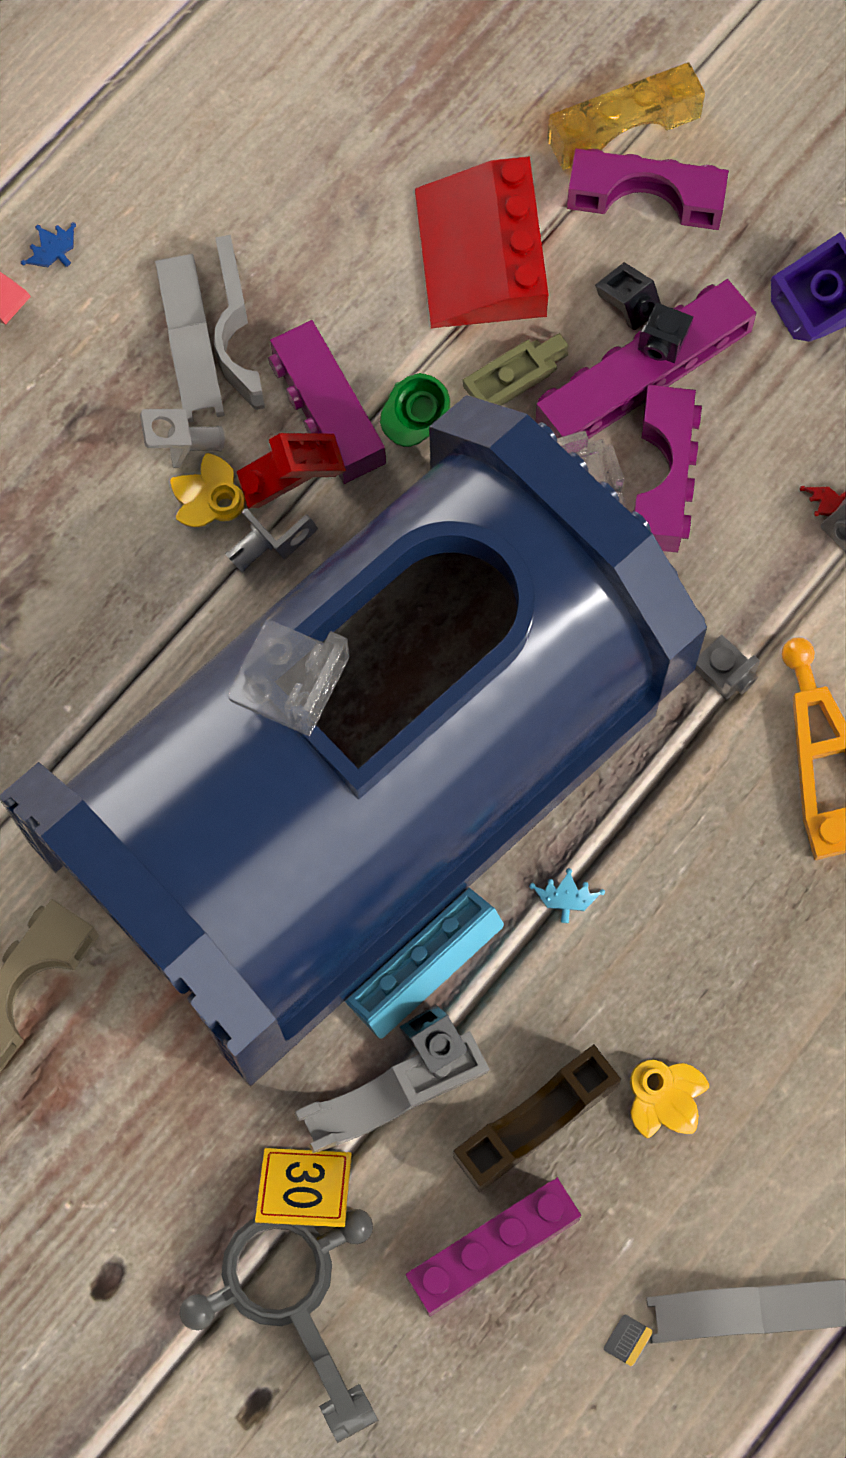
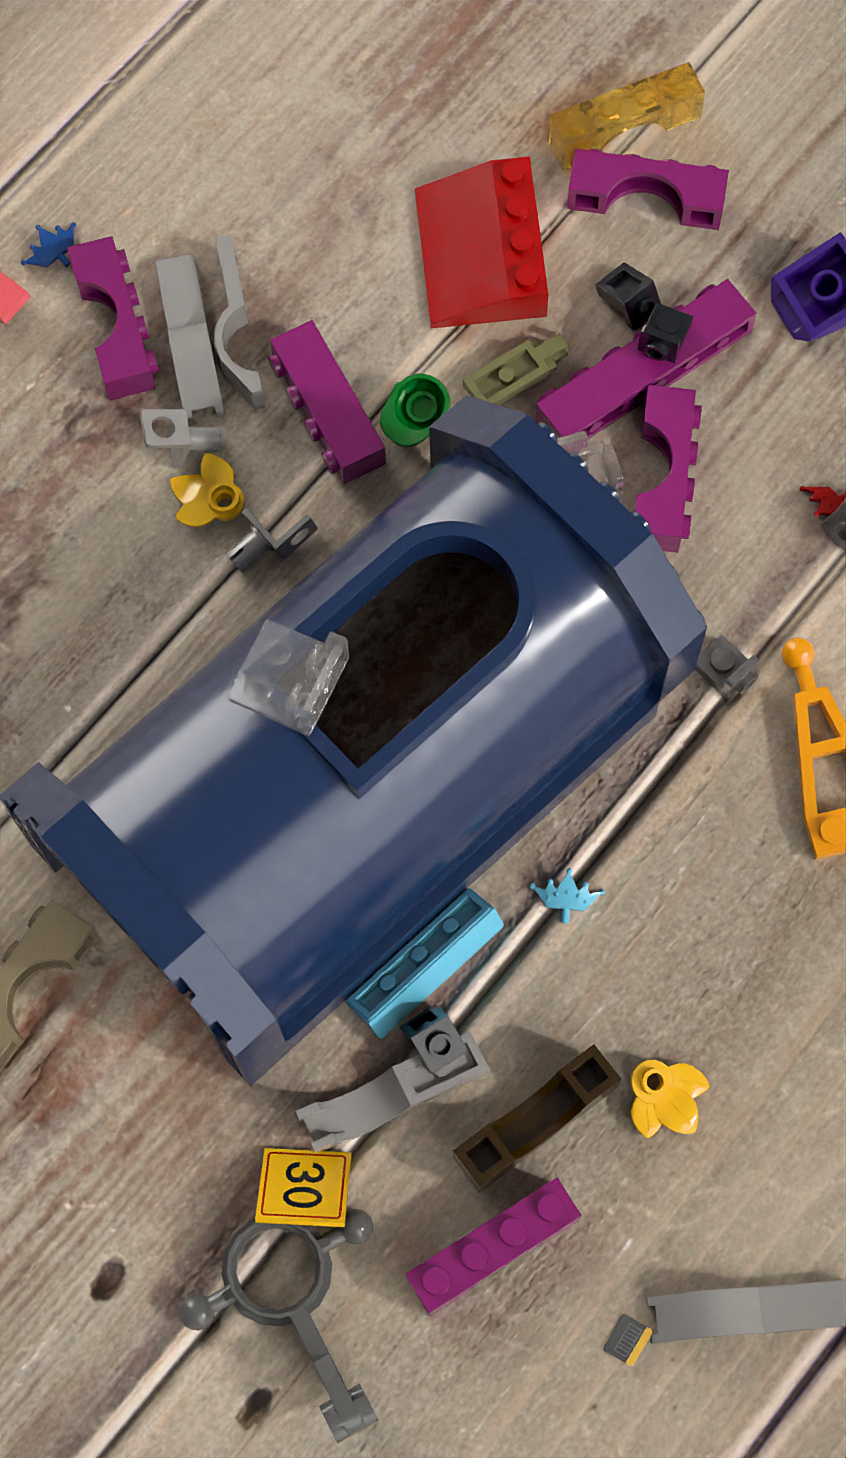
(122, 357): none -> magenta arch
(290, 463): red bracket -> none

